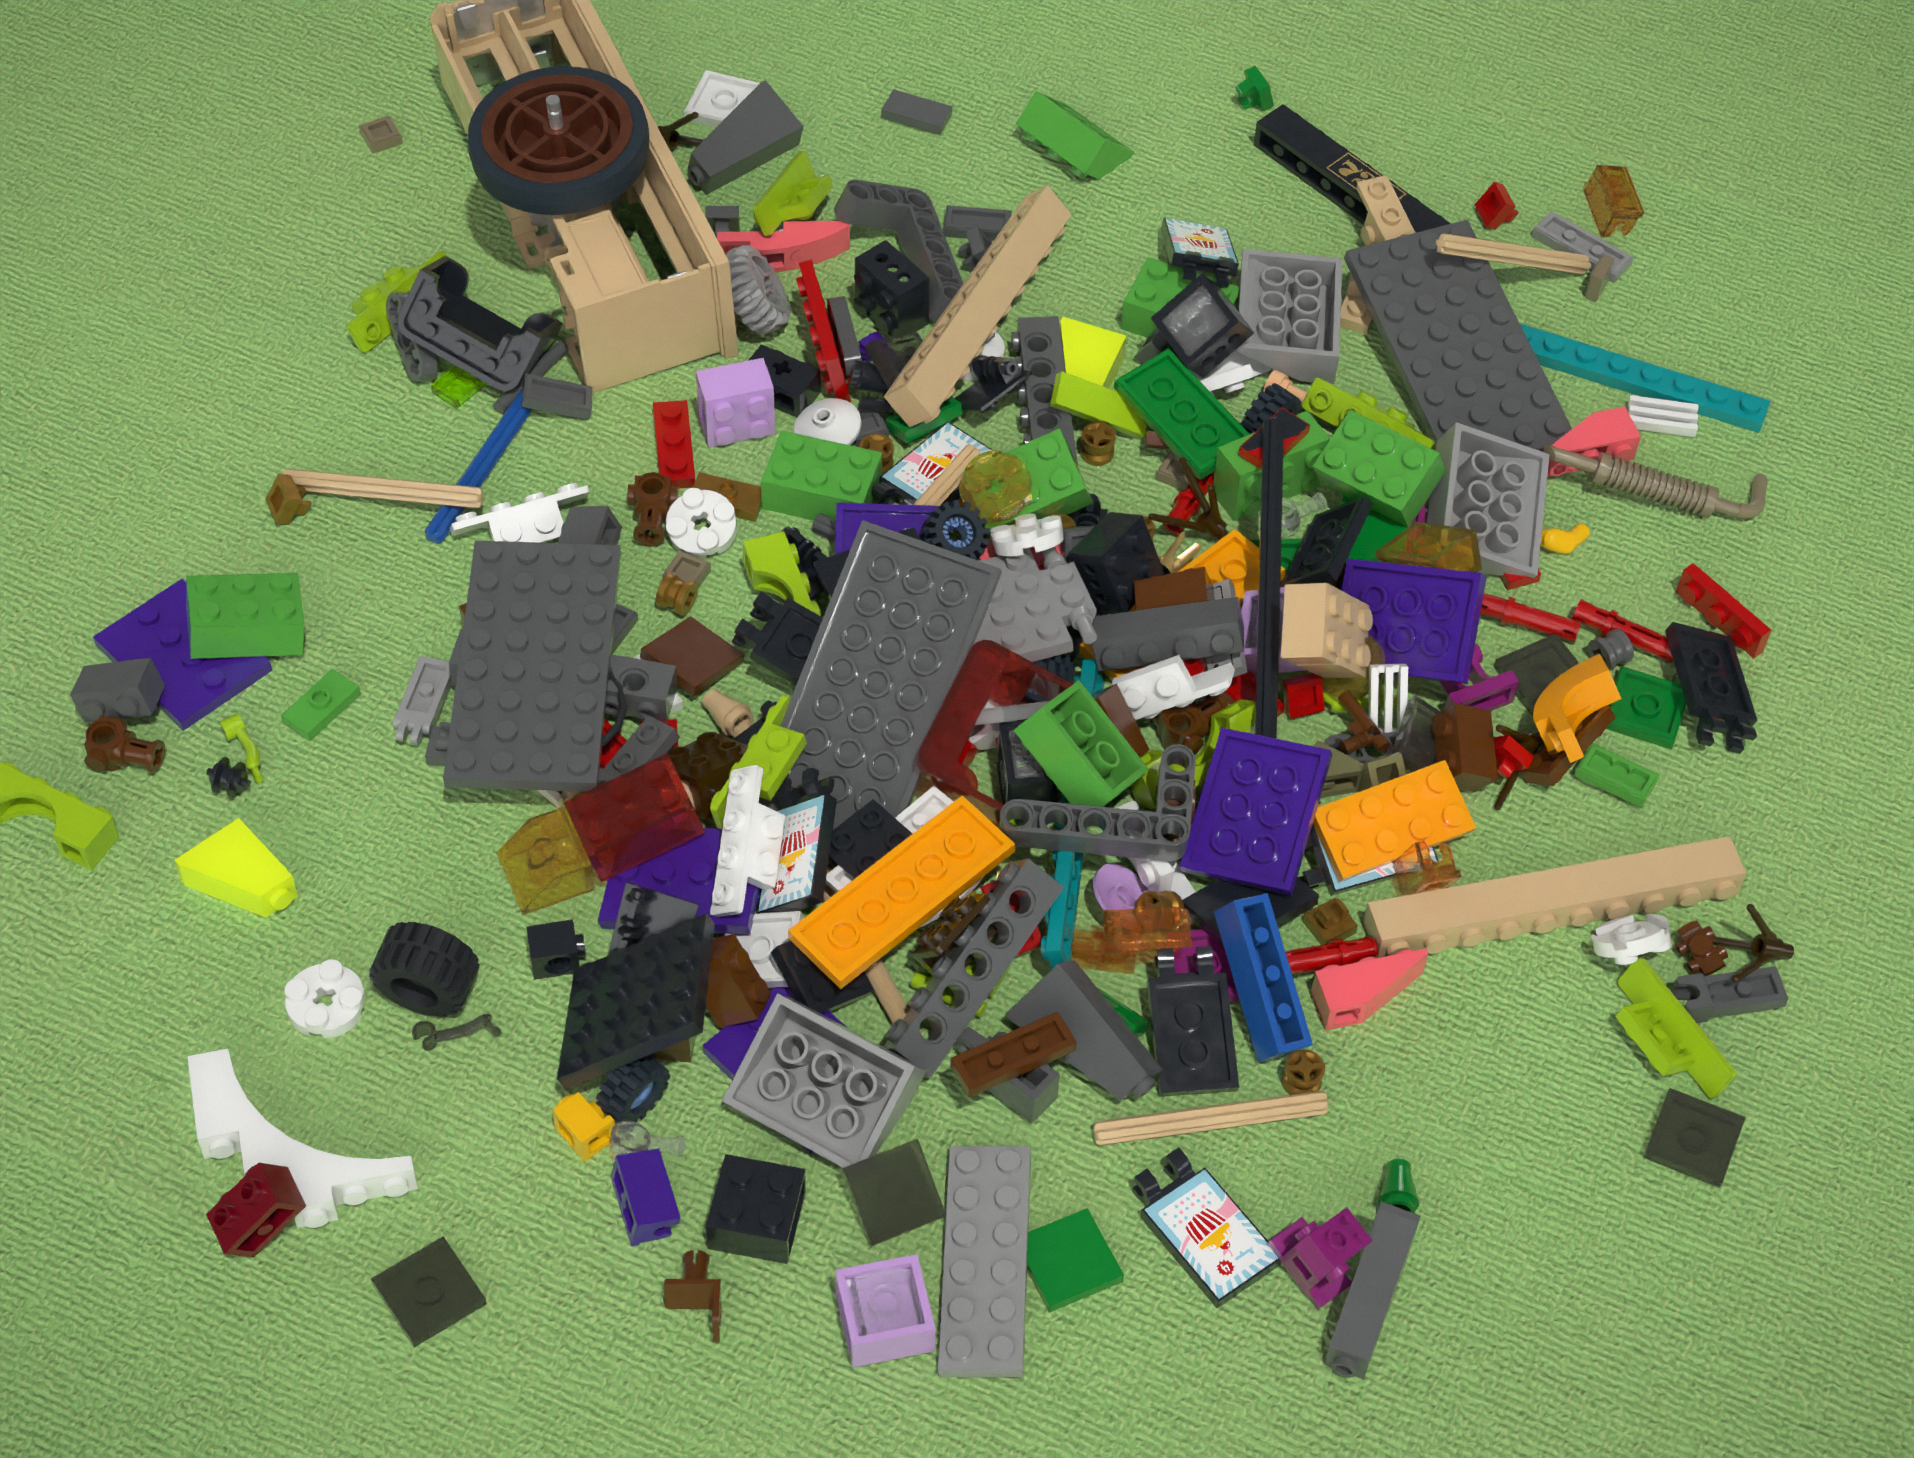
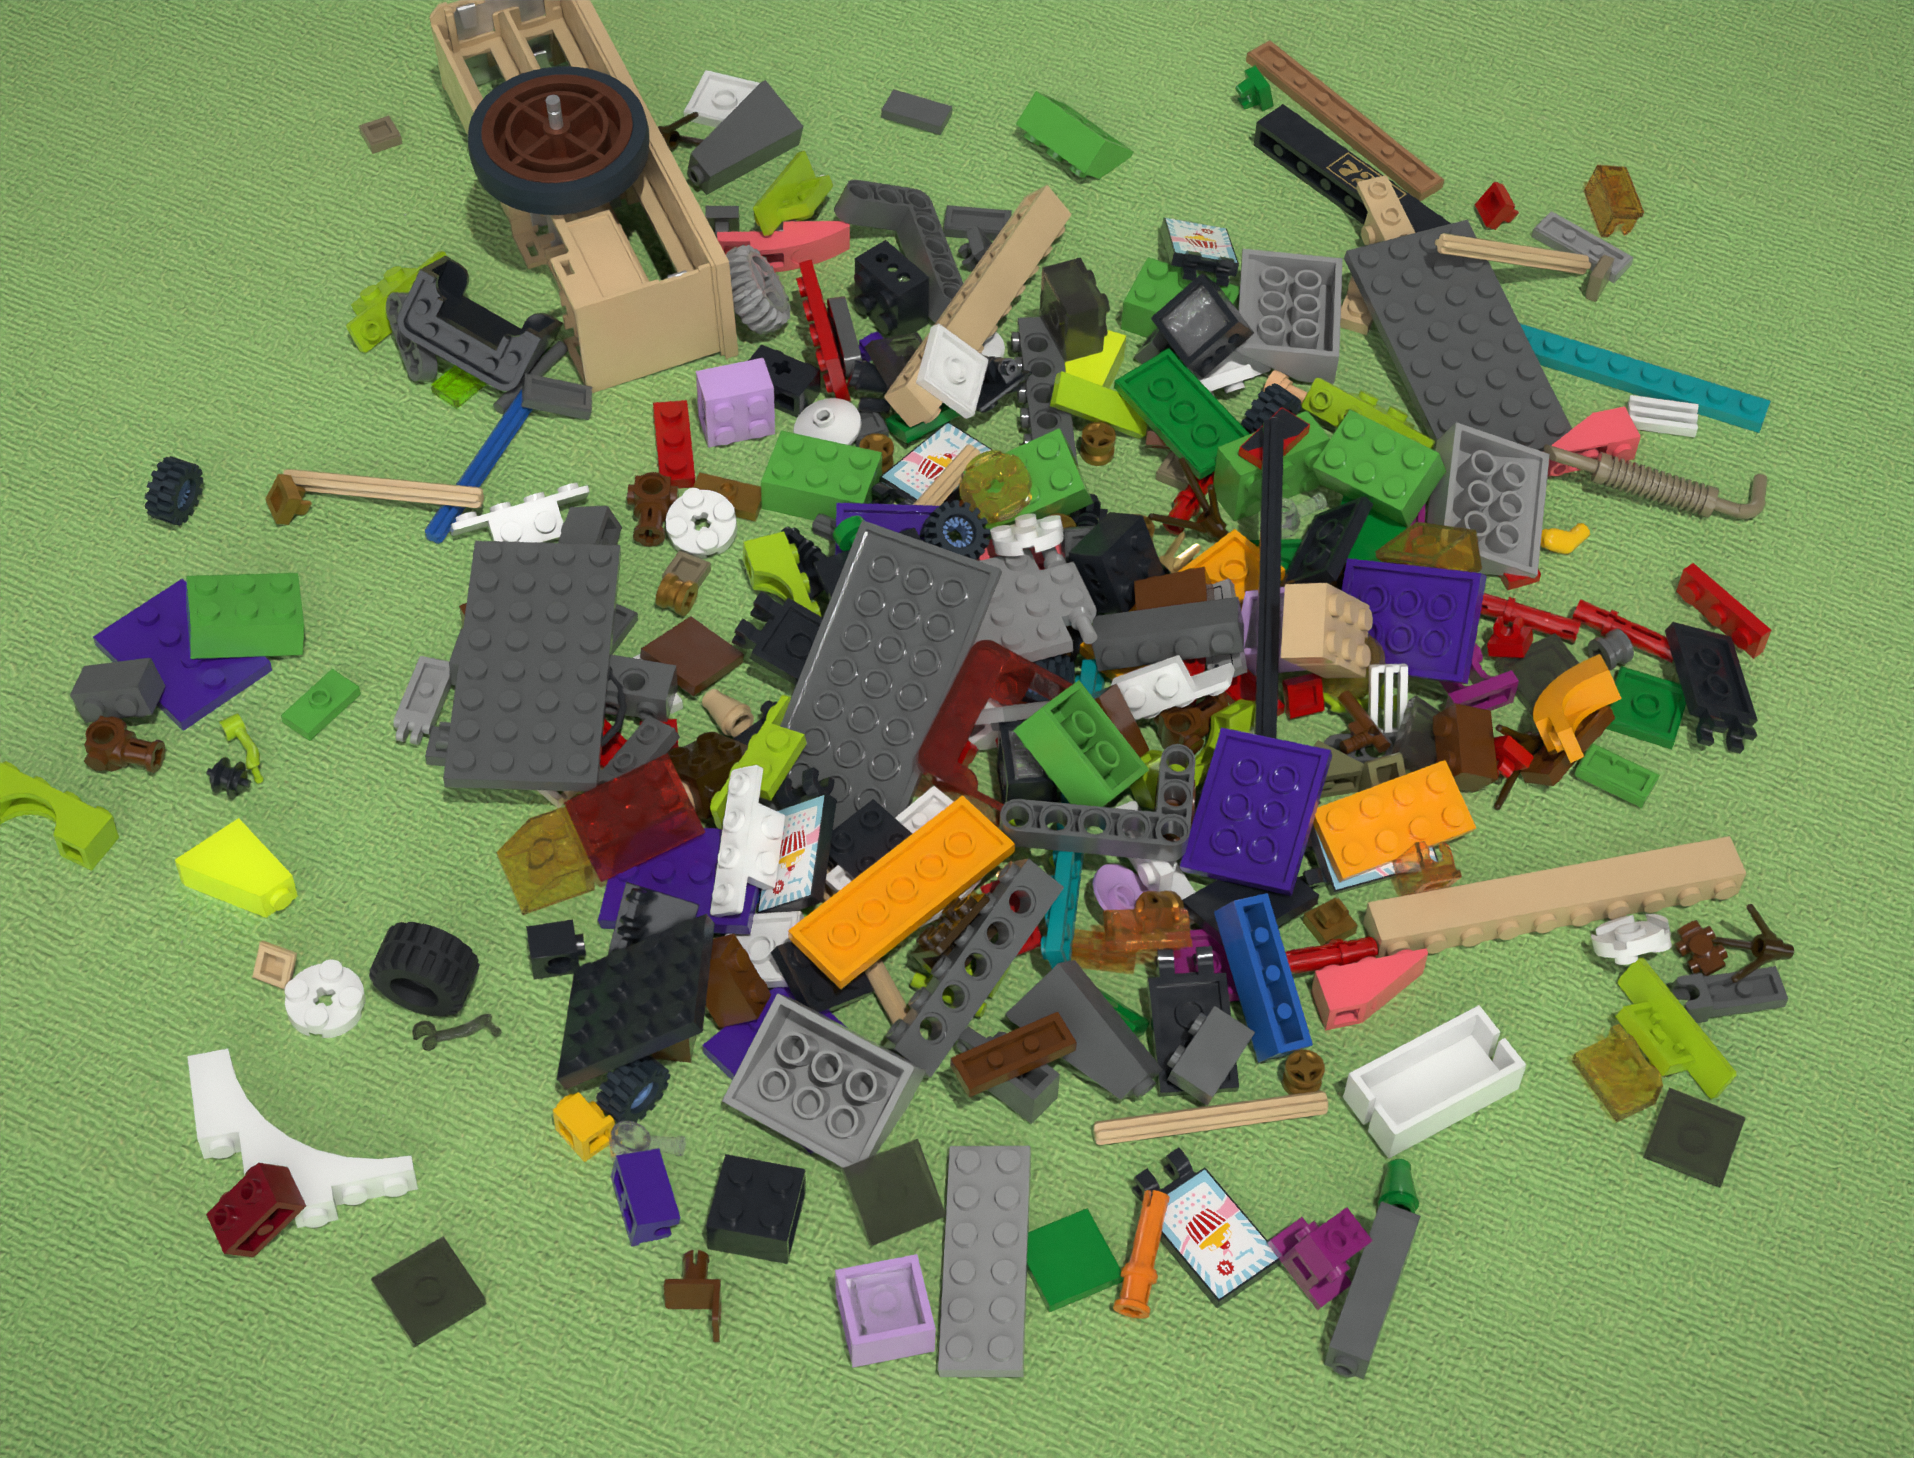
(174, 490): none -> black bush
(274, 964): none -> tan slope
(846, 532): none -> green tile
(952, 371): none -> white tile
(1073, 309): none -> clear smoke brick
(1140, 1272): none -> orange pin
(1210, 1055): none -> dark grey brick
(1345, 121): none -> medium nougat tile
(1433, 1081): none -> white piece
(1508, 640): none -> red tile
(1619, 1074): none -> clear yellow bracket

